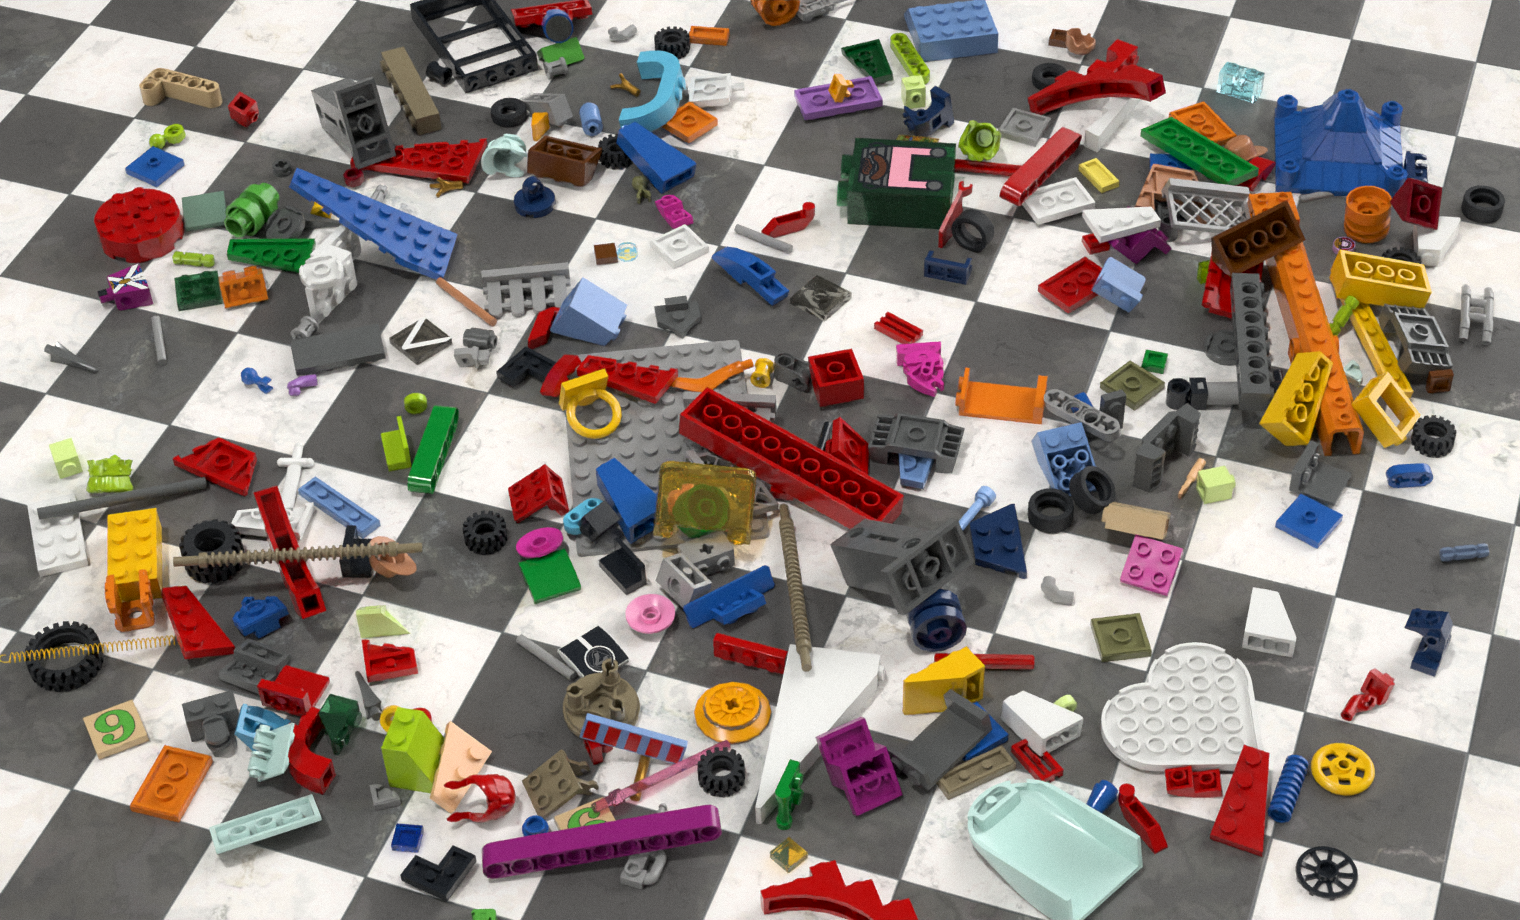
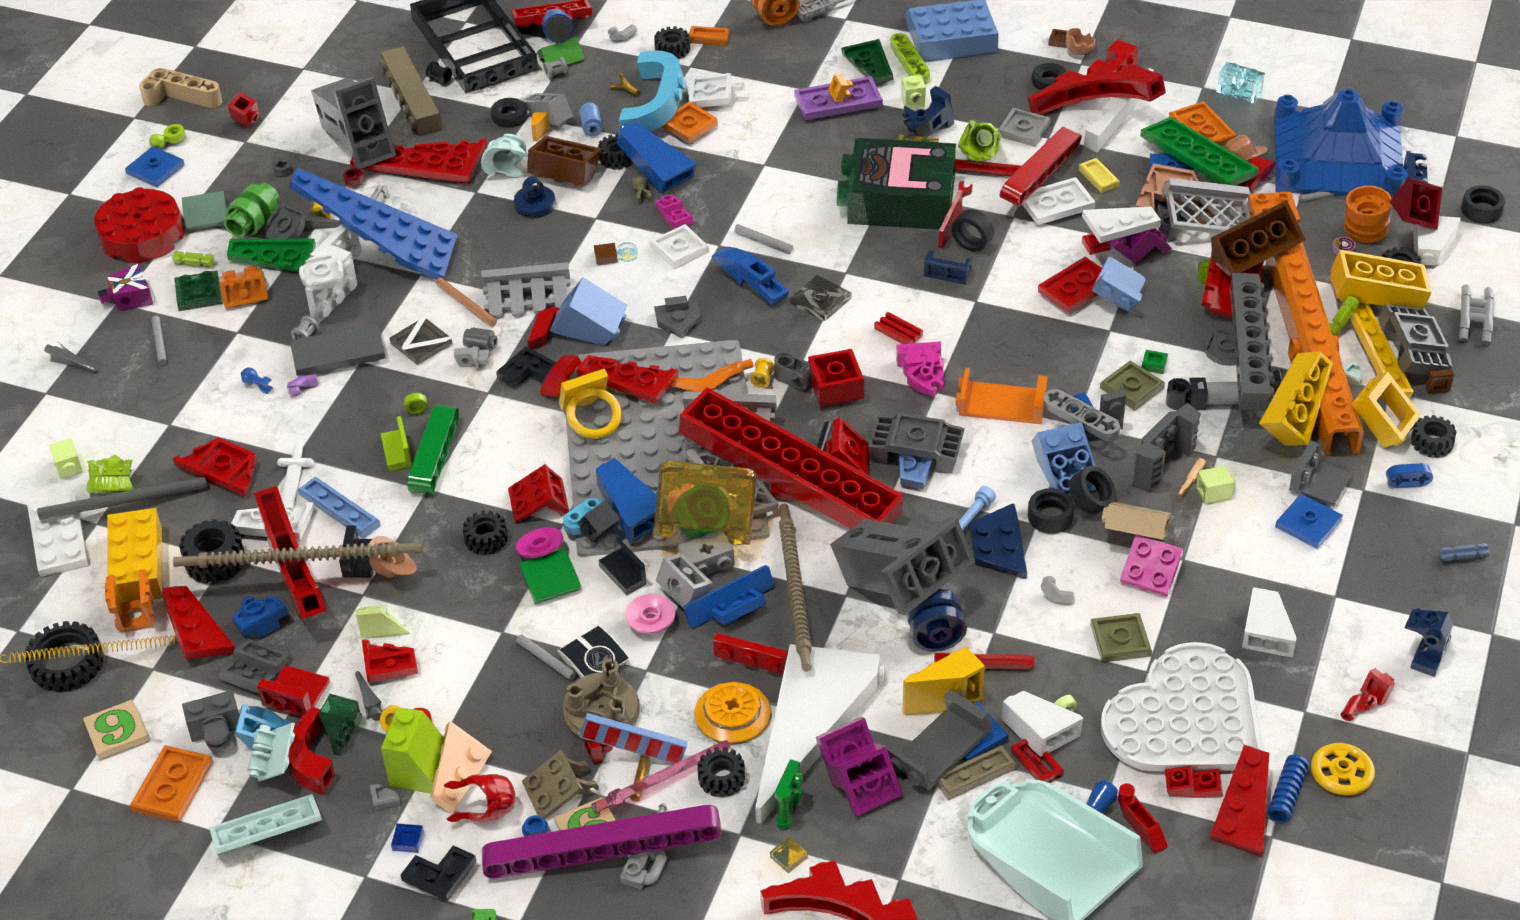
(446, 186): pearl gold bar -> none
(790, 222): red piece -> none
(1327, 873): black wheel -> none

